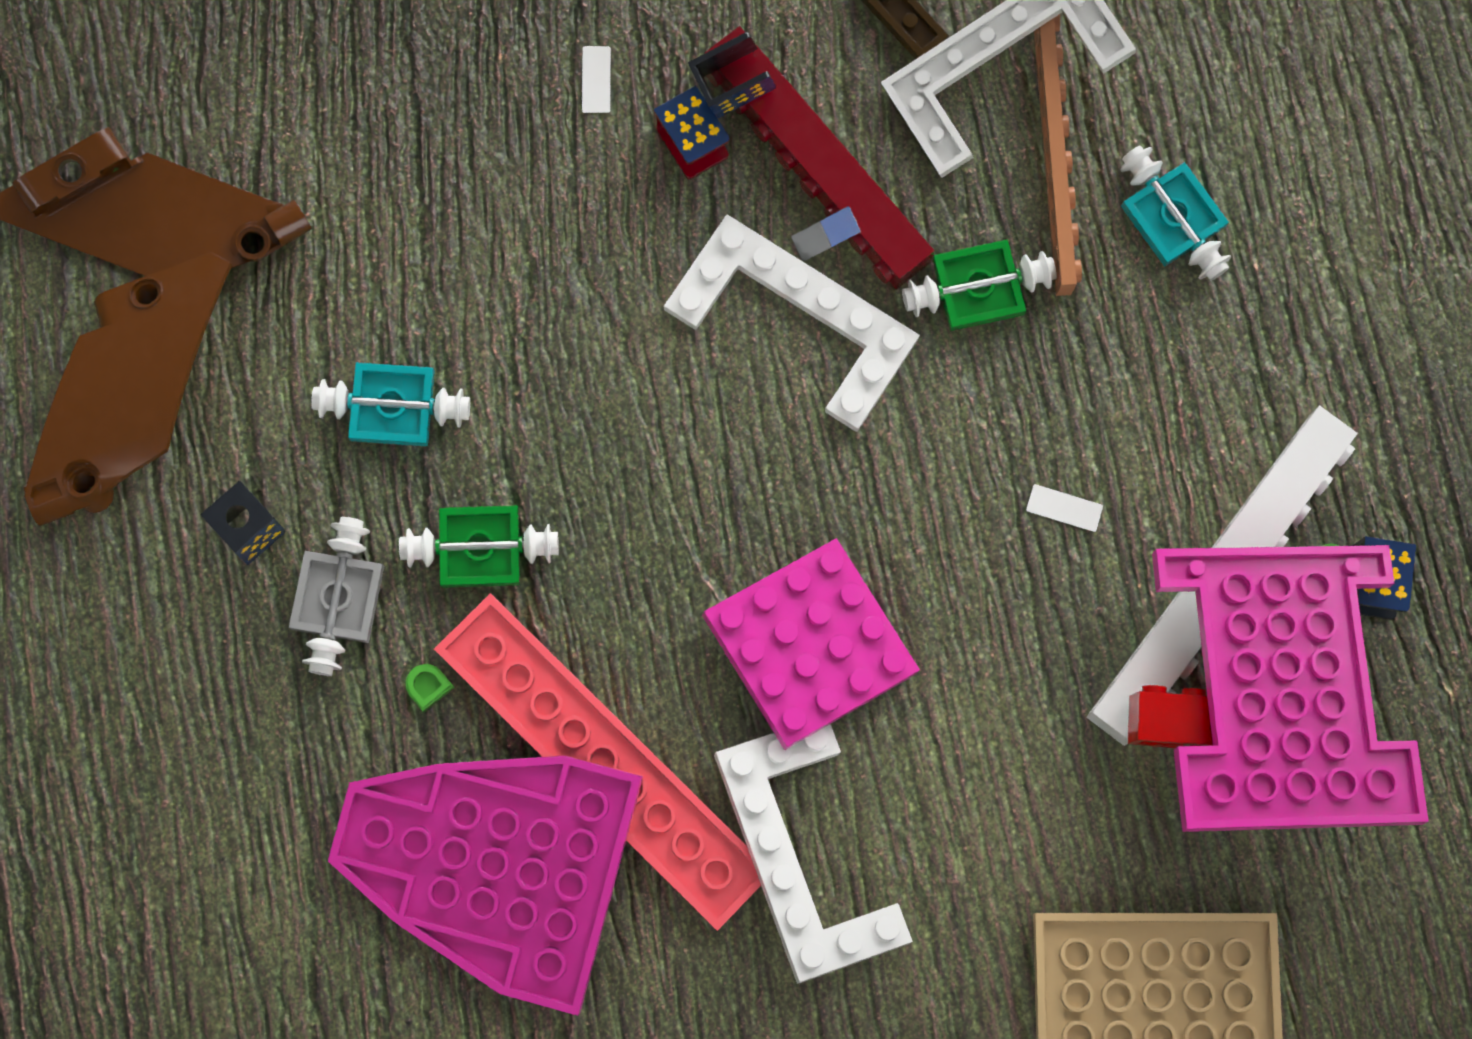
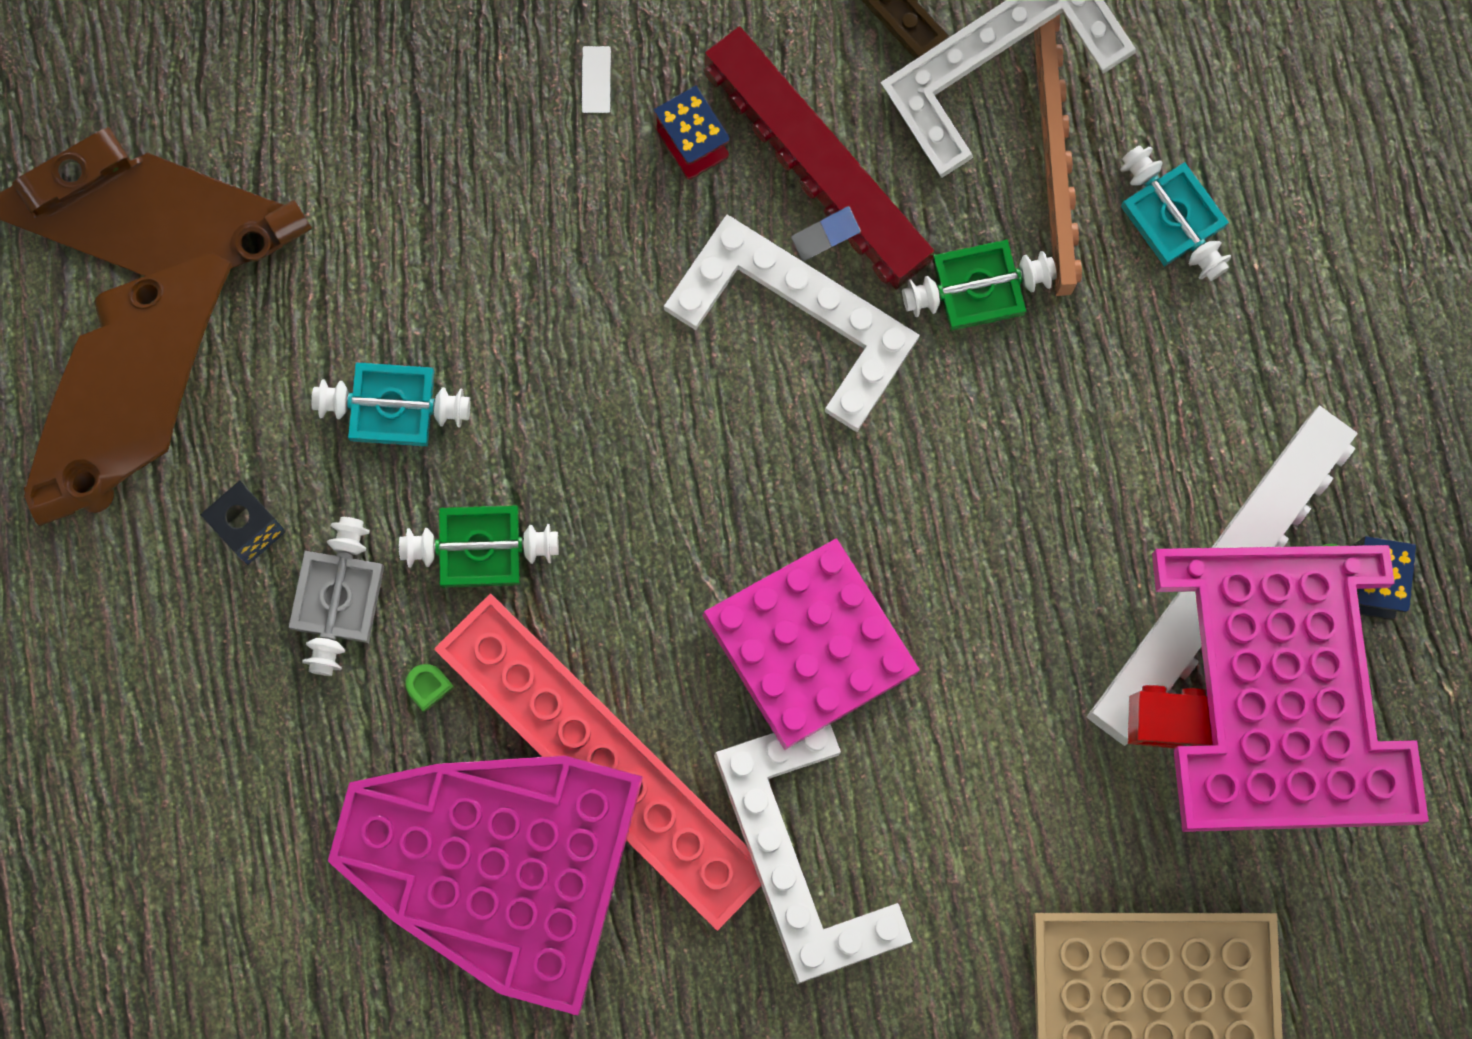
(721, 57): black piece -> none
(1064, 508): white sticker -> none

